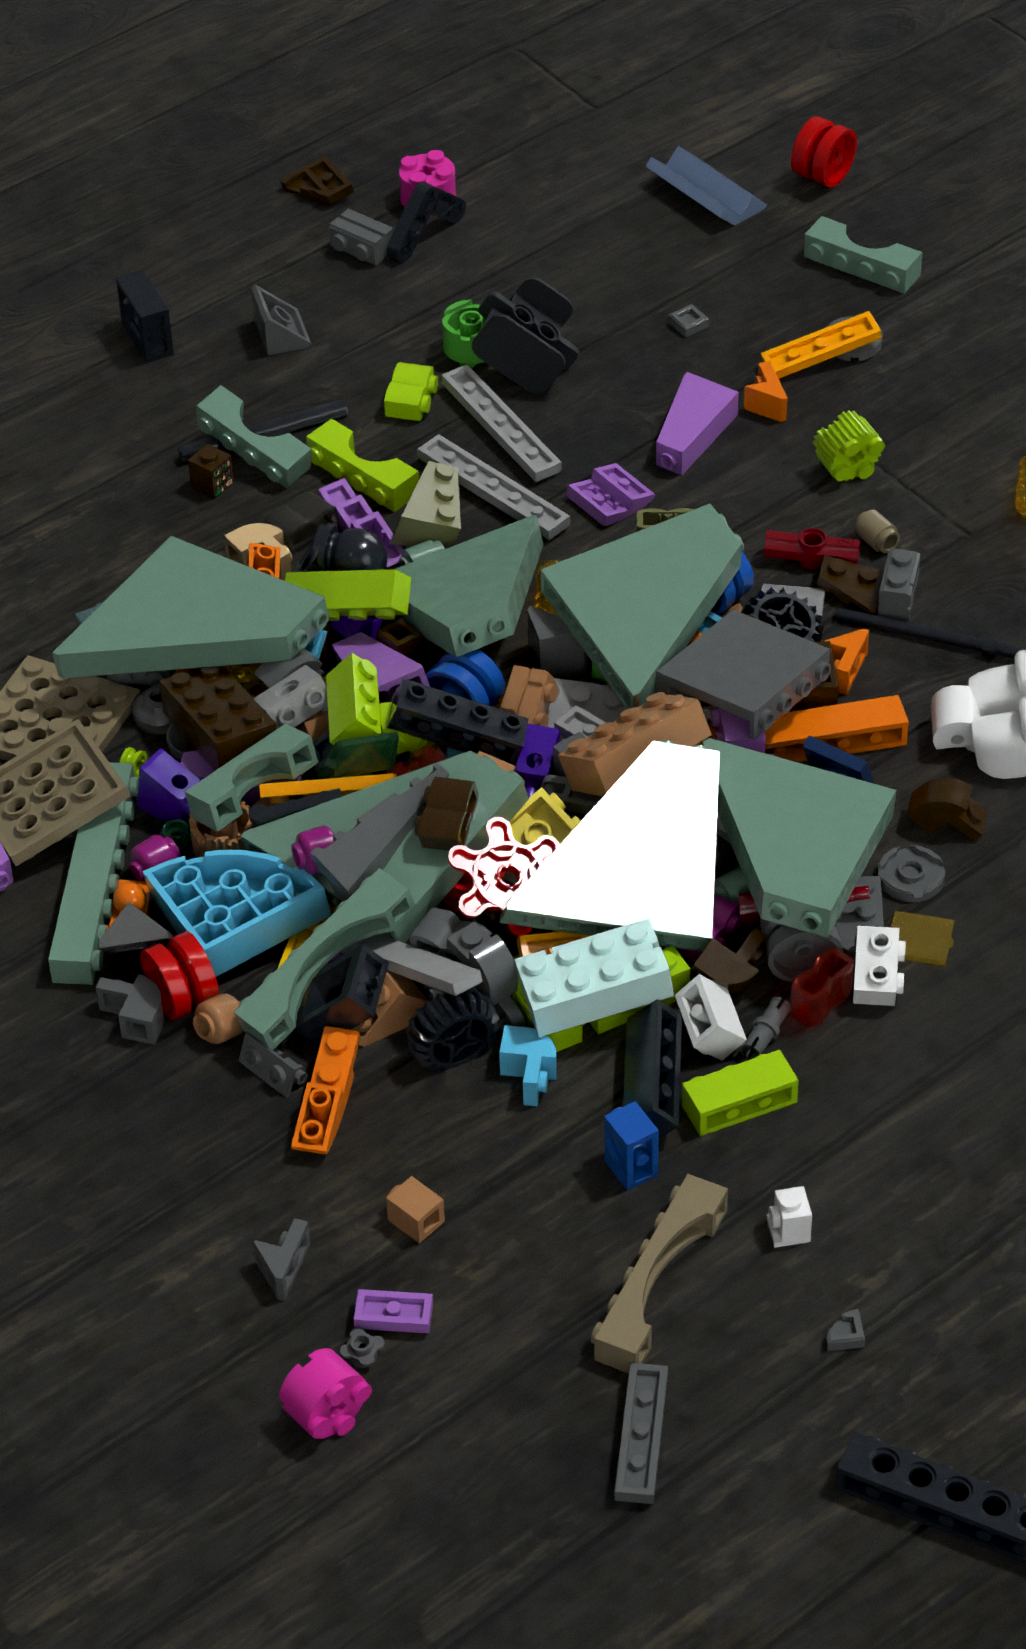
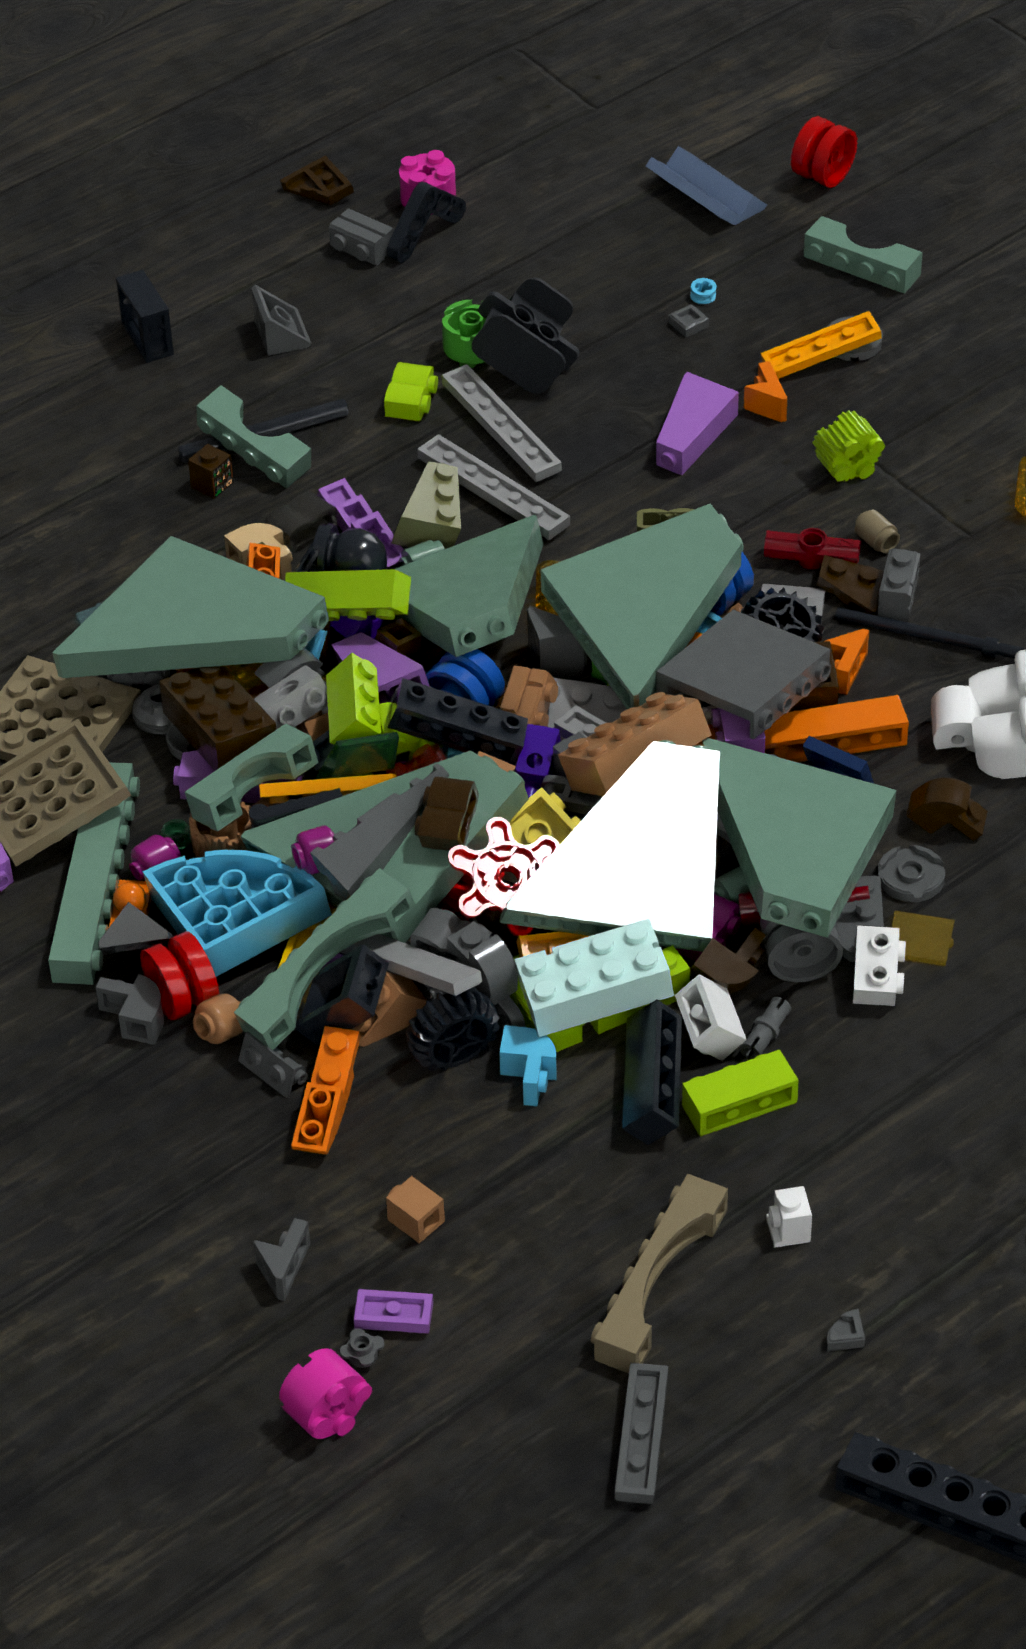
(137, 758): lime bush -> none
(164, 787): dark purple torso -> none
(384, 481): lime arch -> none
(610, 494): medium lavender slope -> none
(631, 1145): blue brick -> none
(700, 285): none -> medium azure bush
(822, 987): clear red brick -> none

